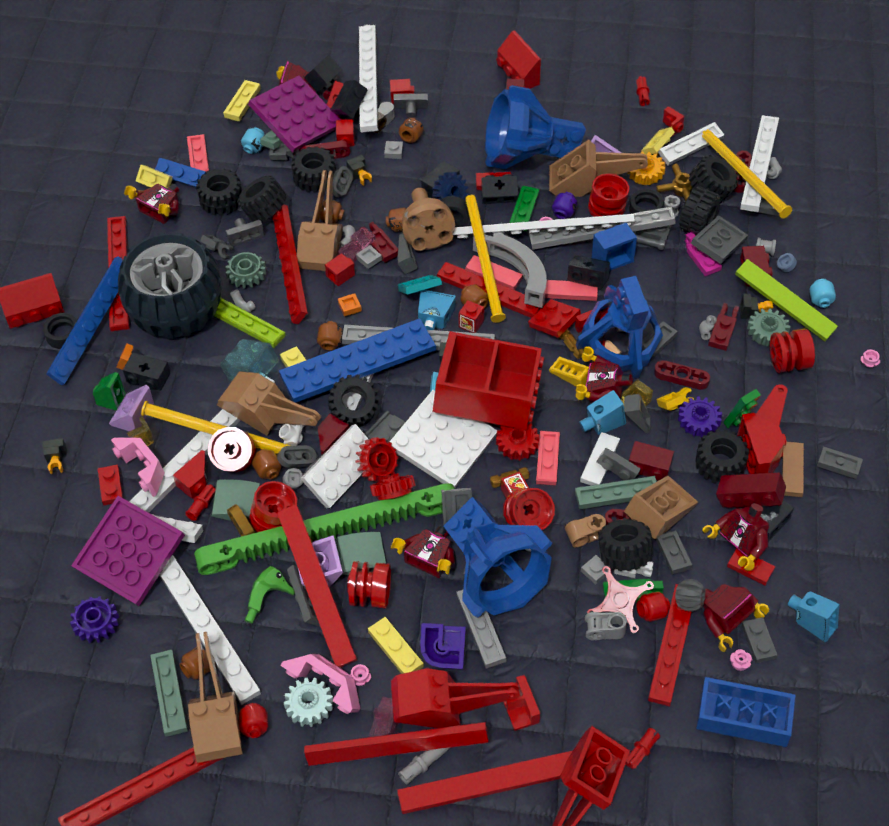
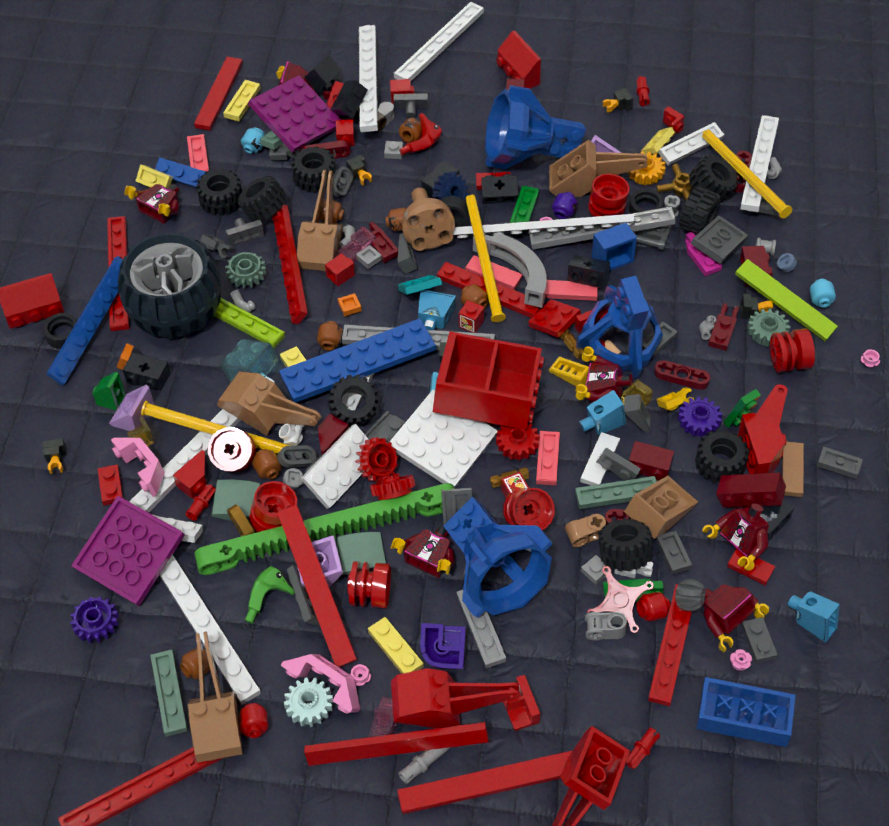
(218, 93): none -> red tile
(430, 135): none -> red animal
(439, 42): none -> white plate
(621, 100): none -> pearl dark grey piece

